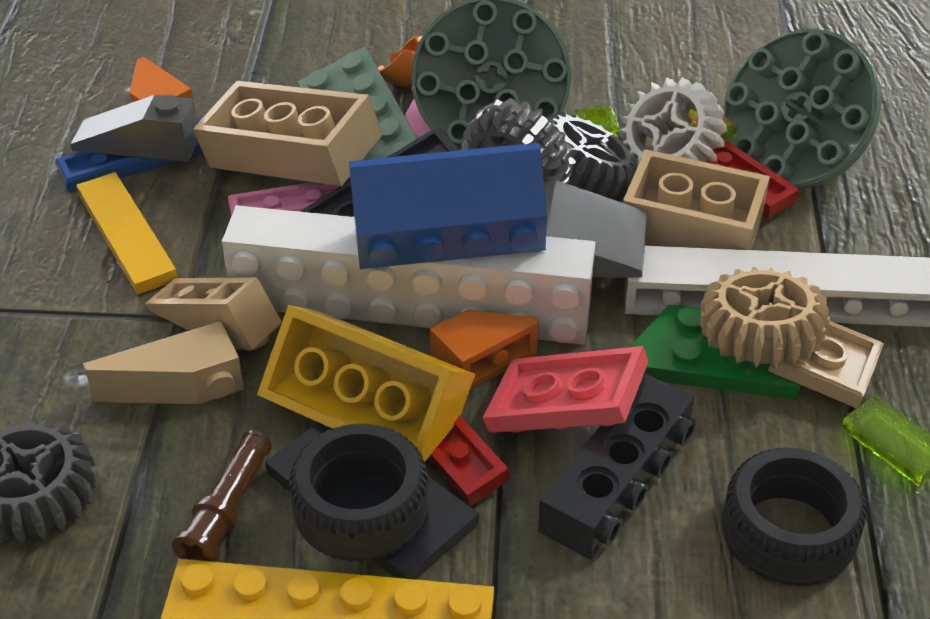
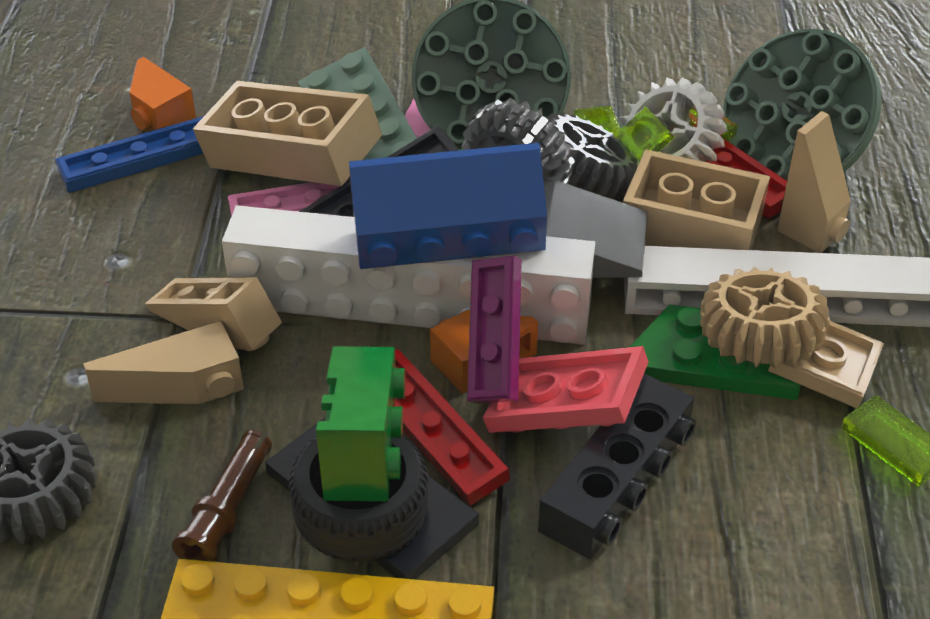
(127, 233): yellow tile -> none
(145, 128): dark grey slope -> none
(357, 377): yellow slope -> none
(360, 424): none -> green wedge
(400, 69): orange hair -> none
(494, 330): none -> magenta tile
(643, 133): none -> clear neon green tile
(788, 555): black tyre -> none
(816, 188): none -> tan slope

